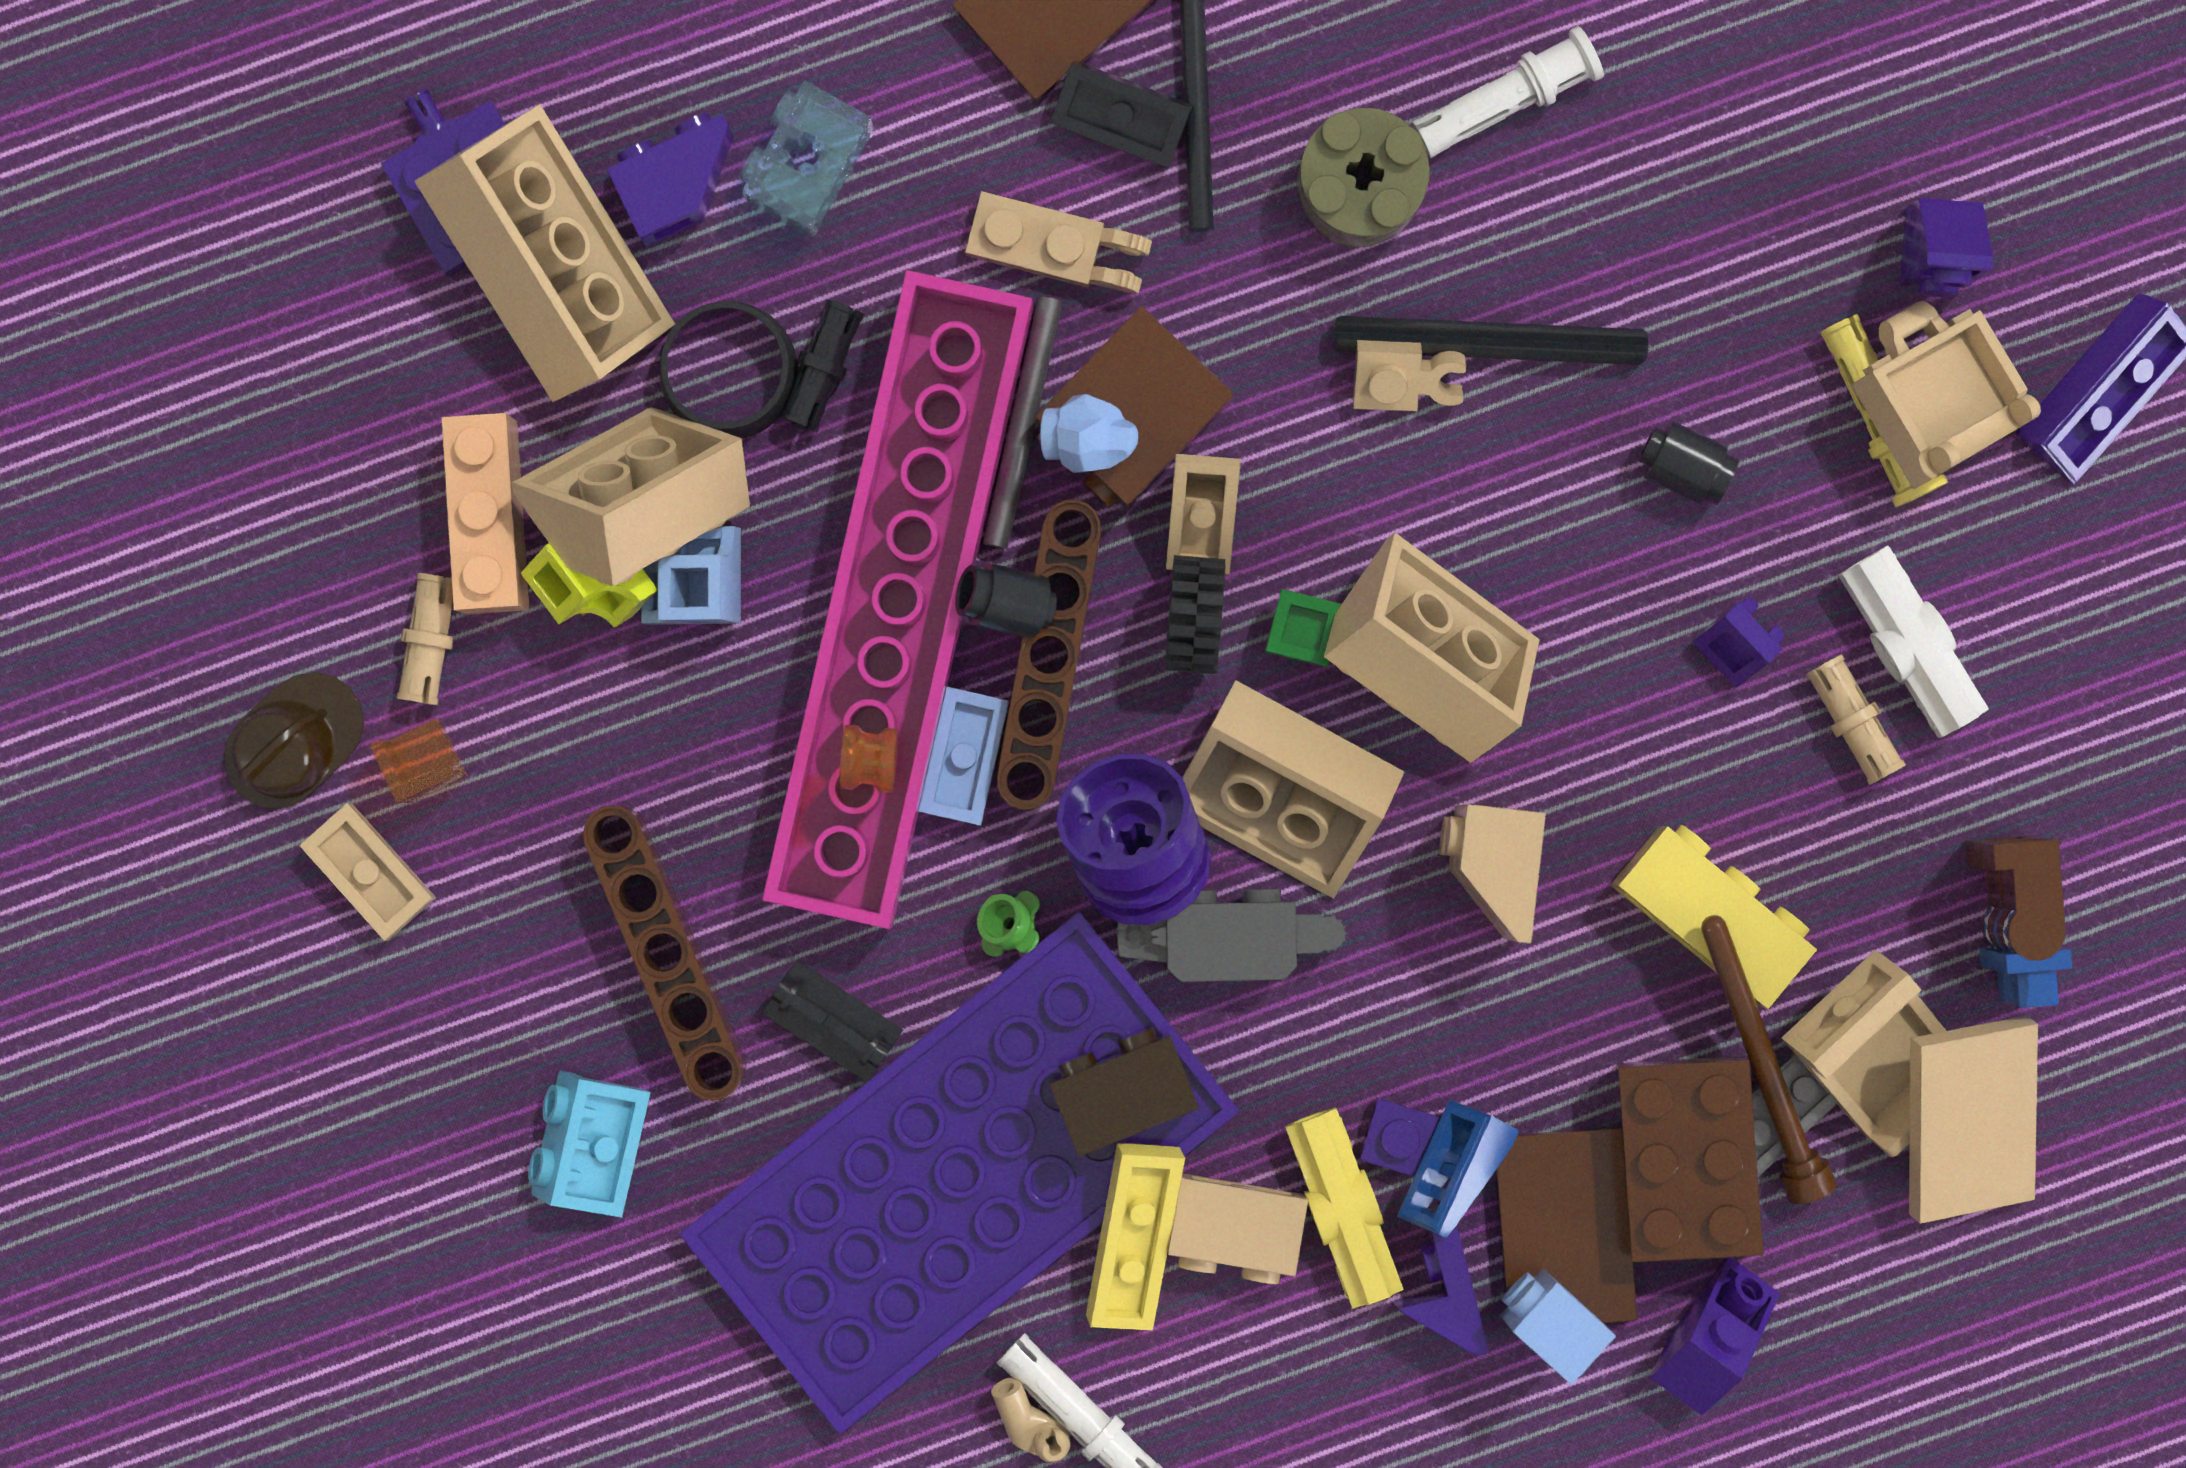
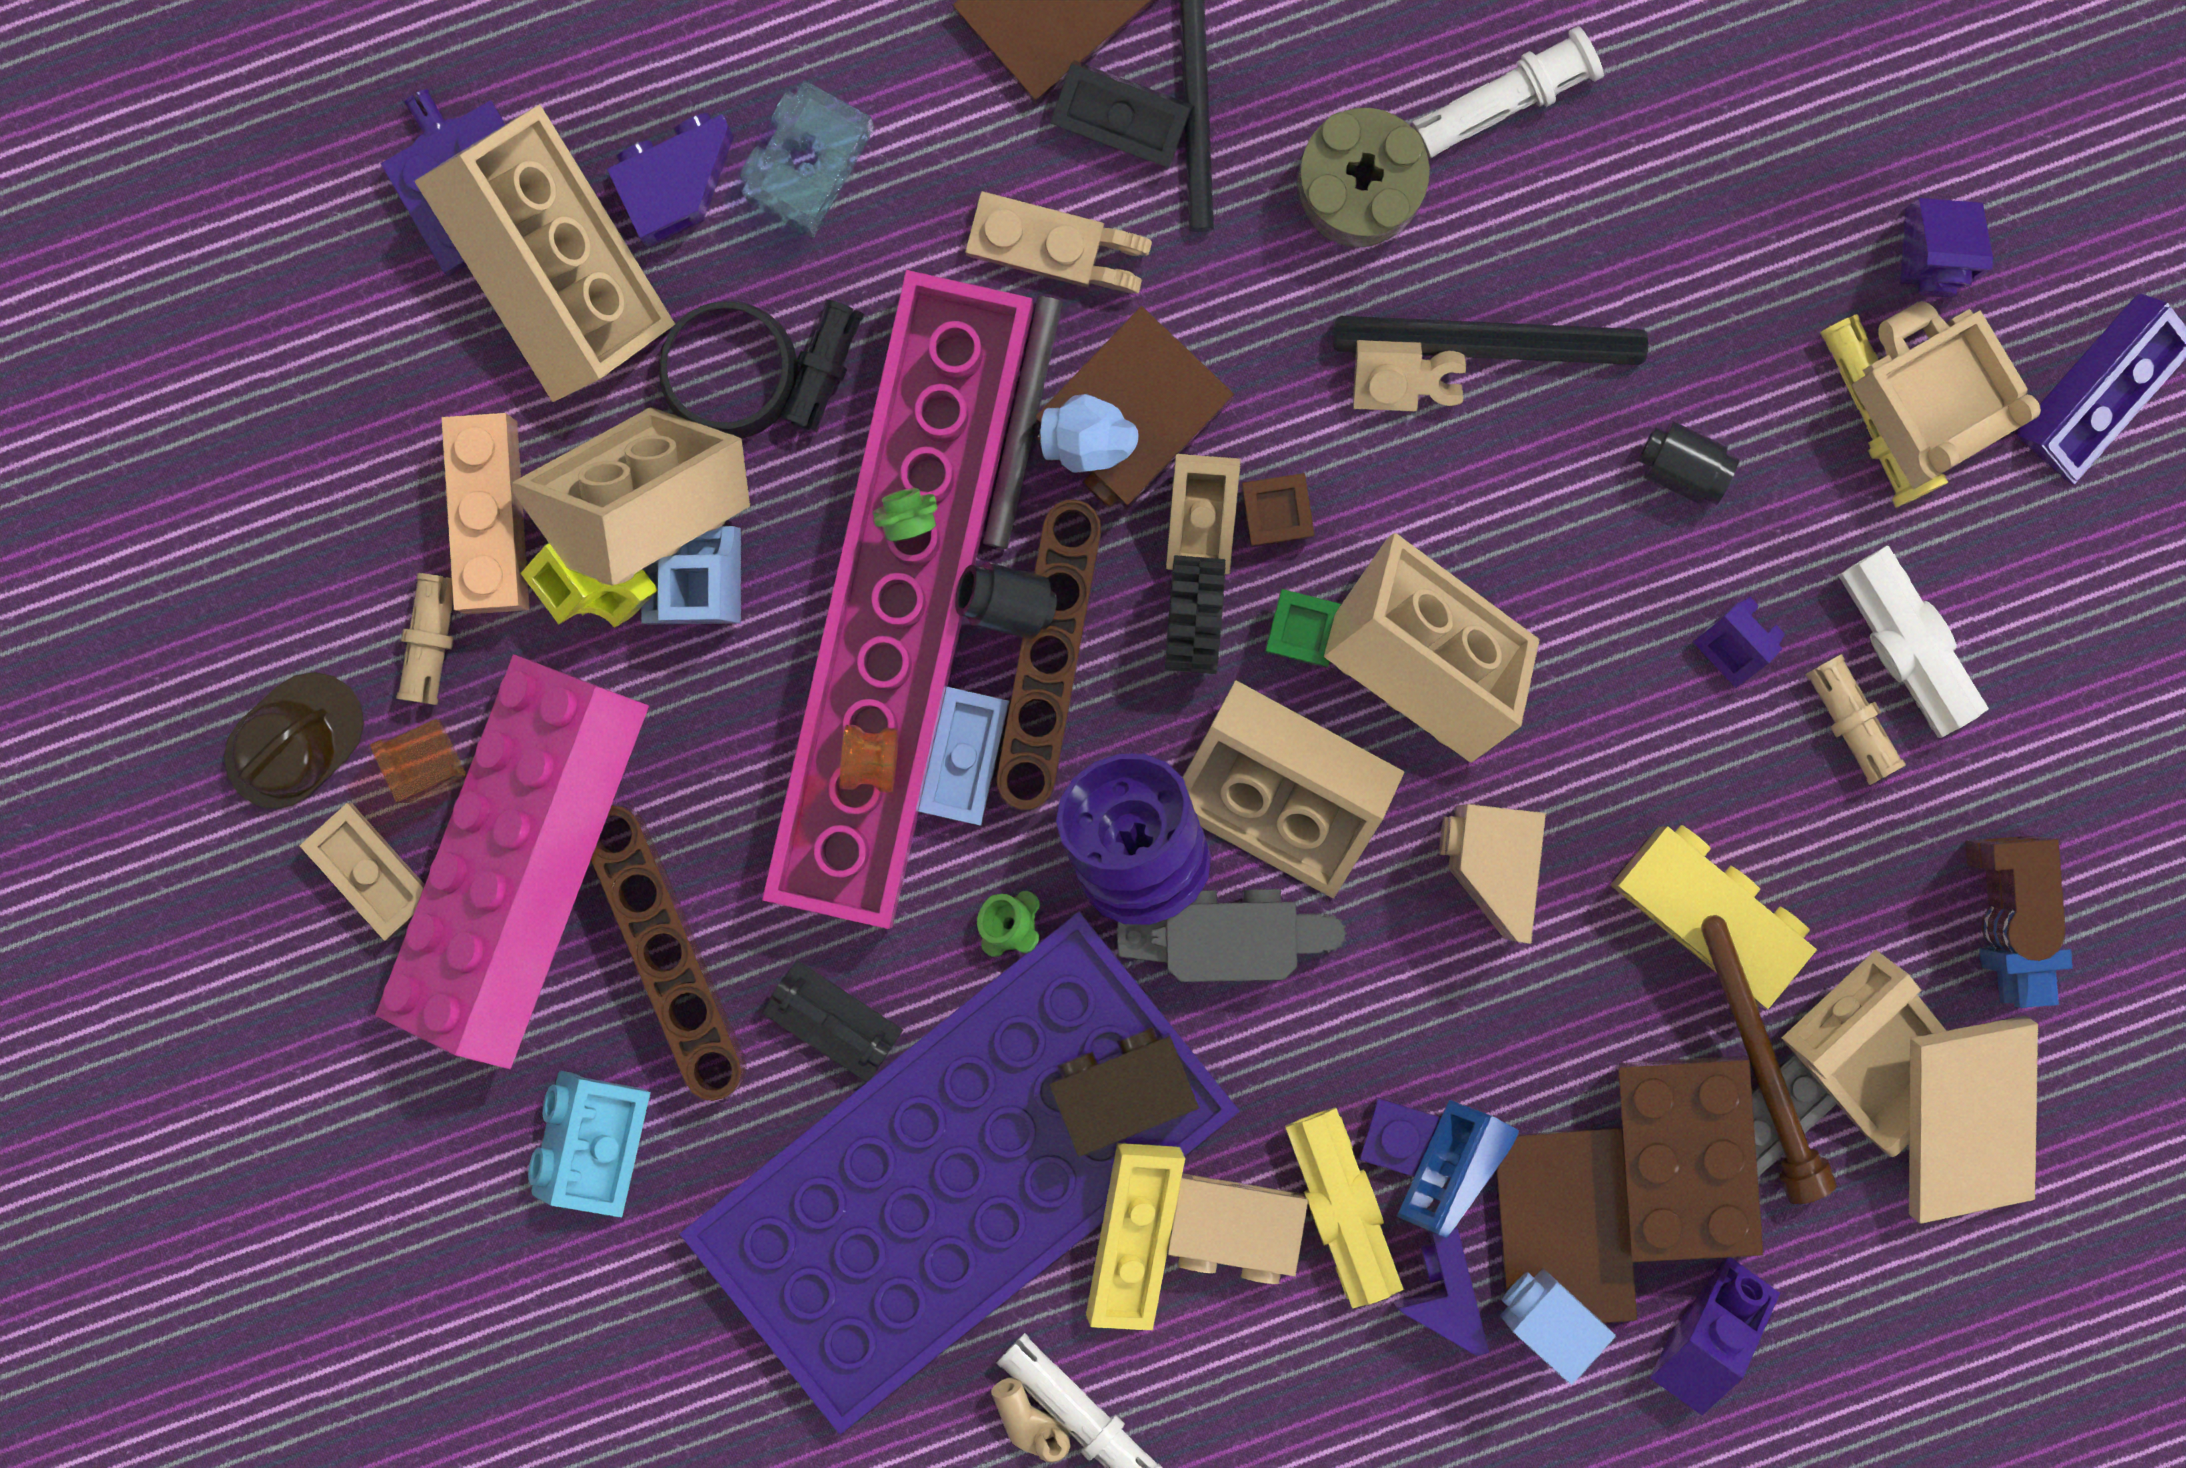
(511, 862): none -> dark pink brick
(906, 514): none -> bright green plate
(1277, 510): none -> reddish brown plate

